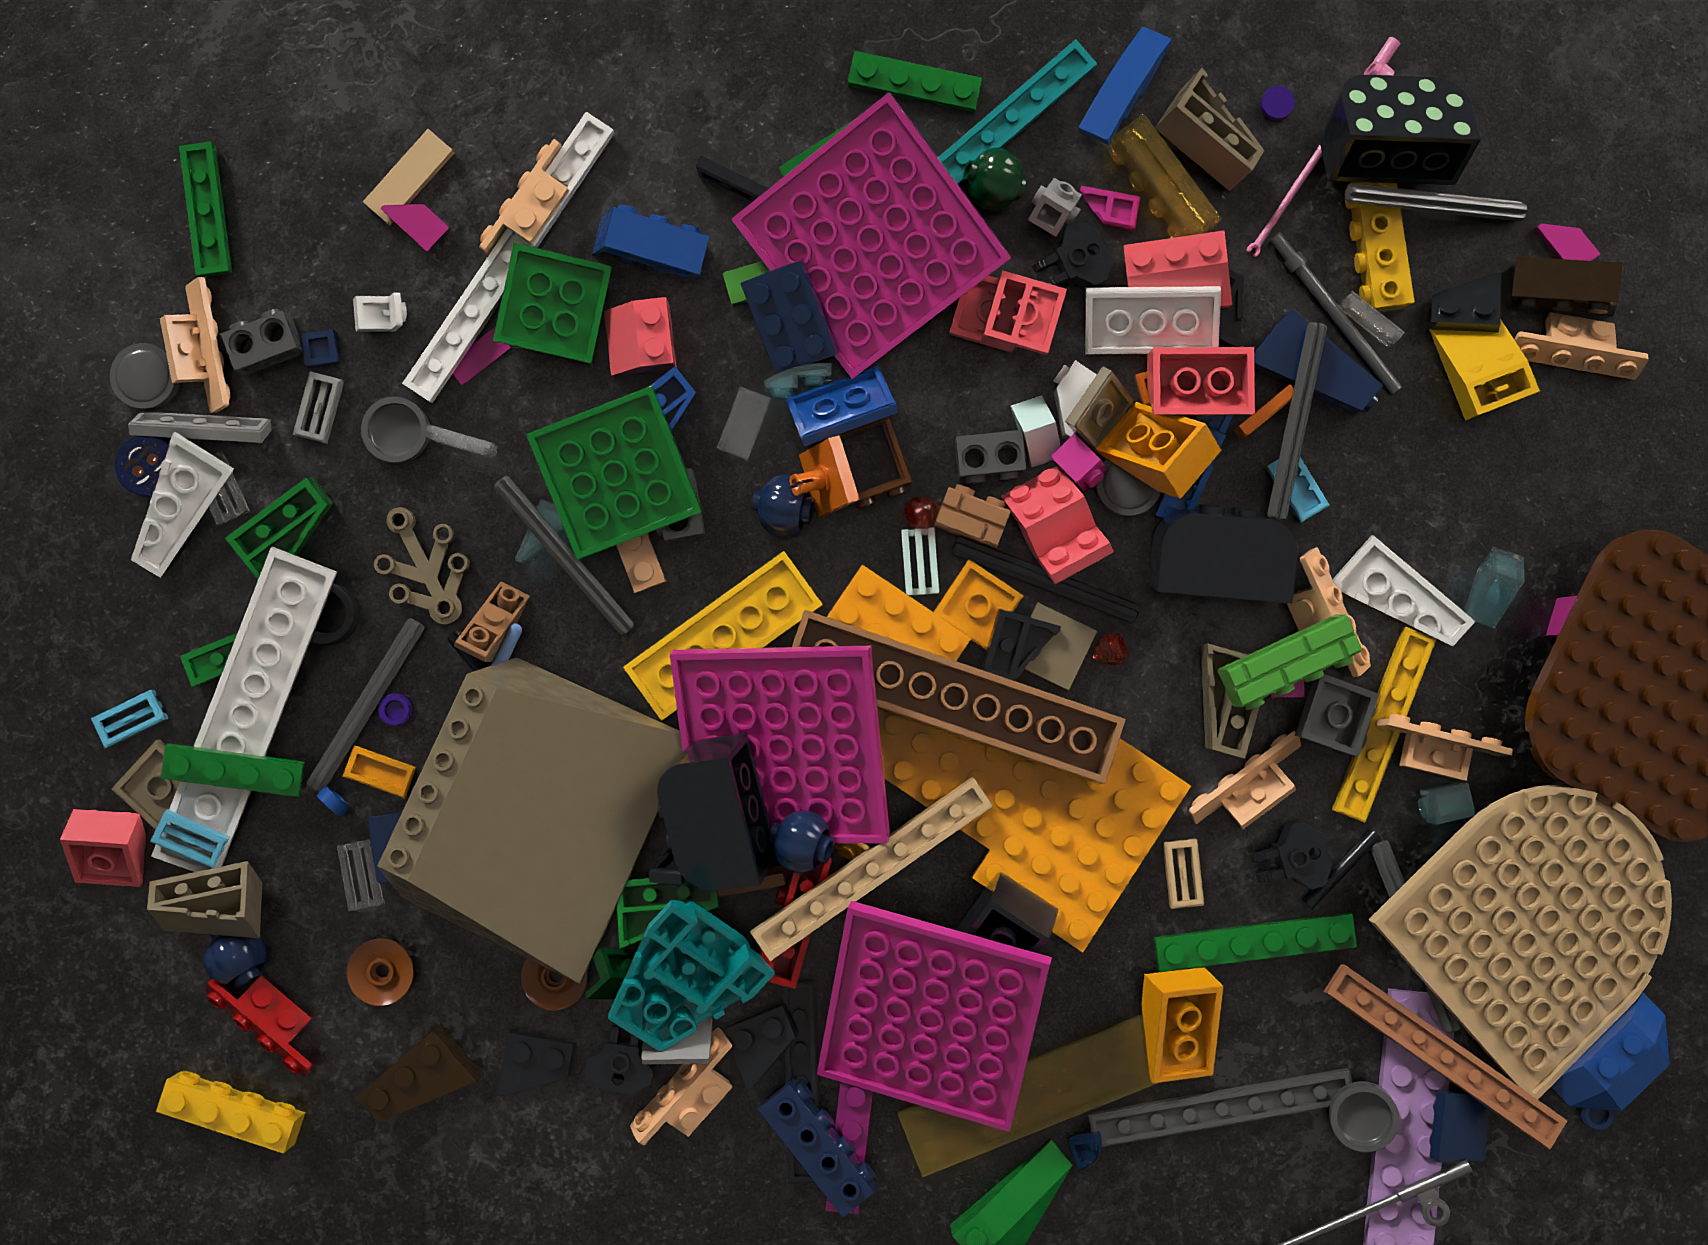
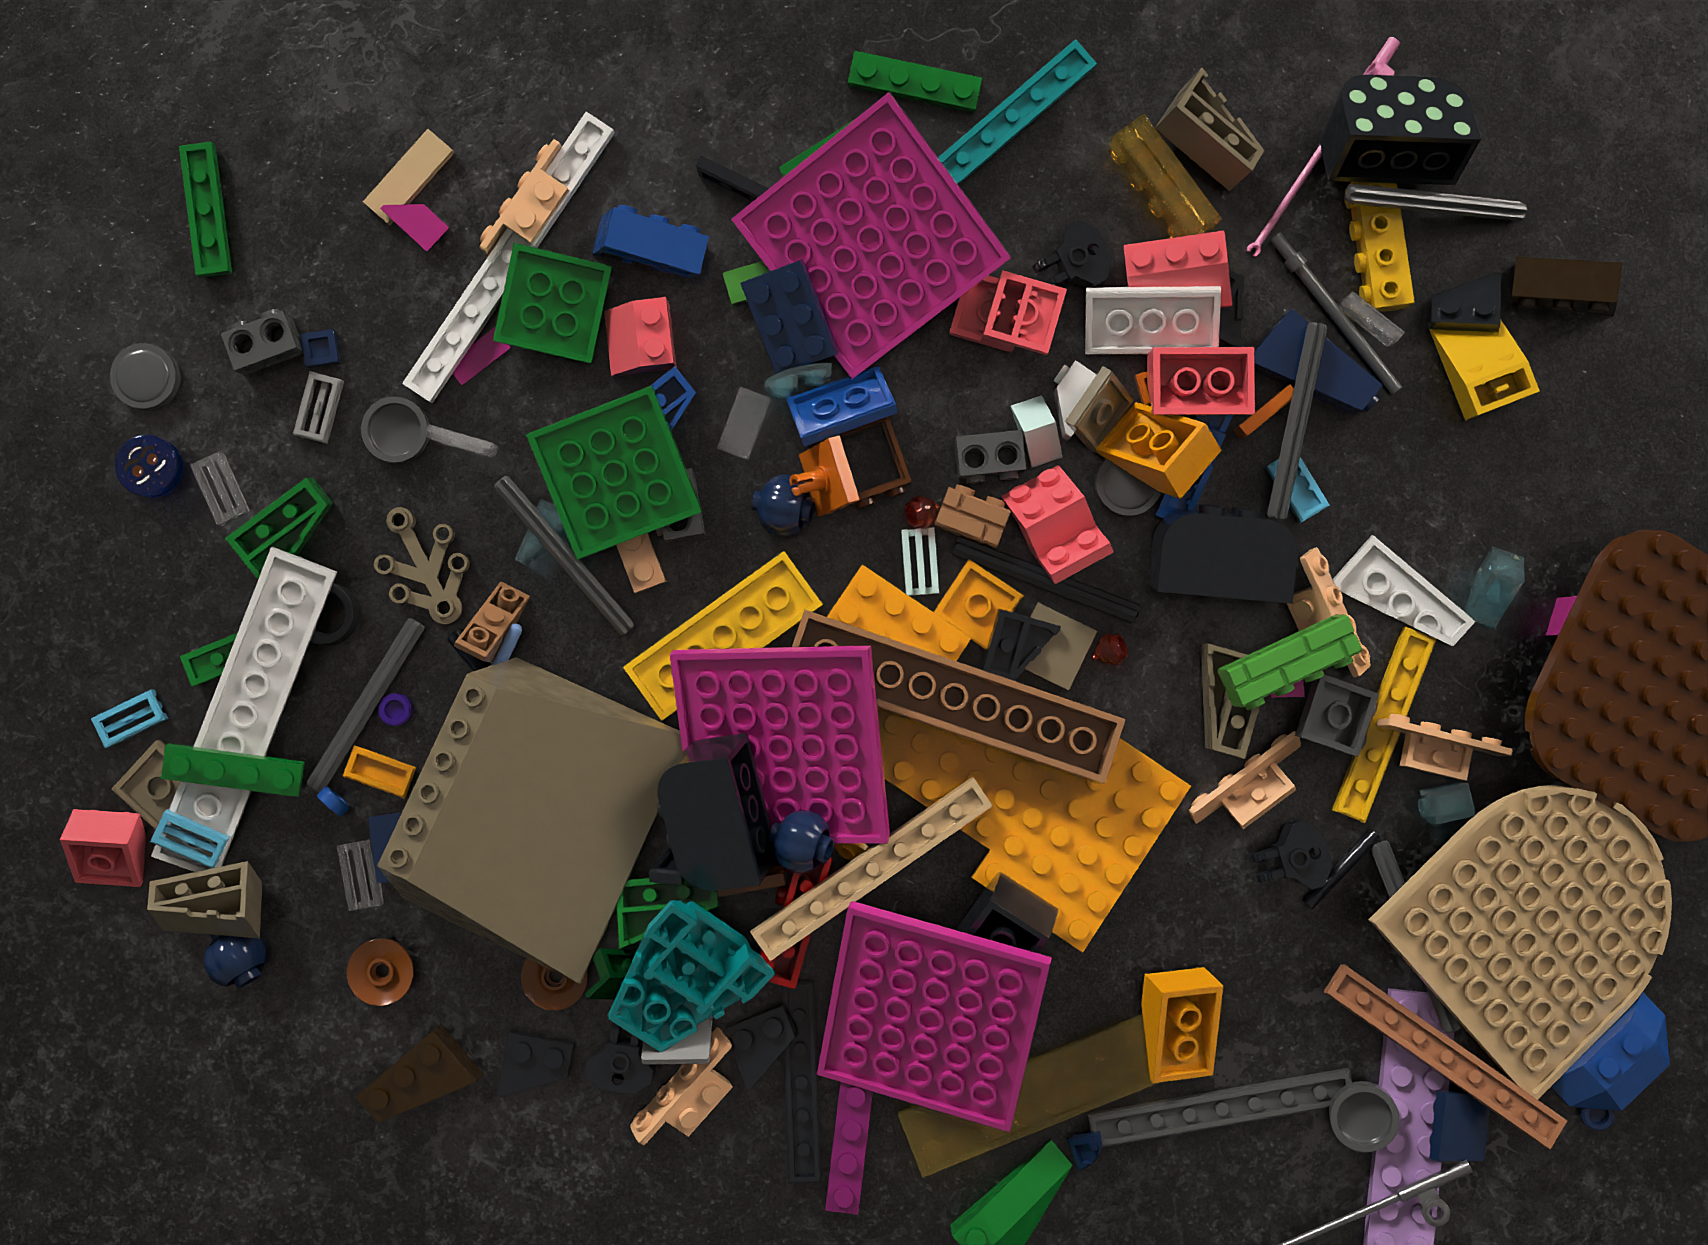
(181, 497): white wing -> none
(194, 347): light nougat bracket -> none
(200, 426): light grey tile -> none
(231, 1111): yellow brick -> none
(268, 1016): red bracket -> none
(379, 313): white bracket -> none
(819, 1147): dark blue brick -> none
(995, 179): dark green plant -> none
(1055, 206): light grey brick -> none
(1080, 463): dark pink brick -> none
(1111, 207): dark pink tile -> none
(1125, 85): blue slope -> none
(1170, 875): tan tile -> none
(1255, 942): green plate -> none
(1277, 103): dark purple tile -> none
(1567, 242): dark pink tile -> none
(1581, 346): light nougat bracket -> none

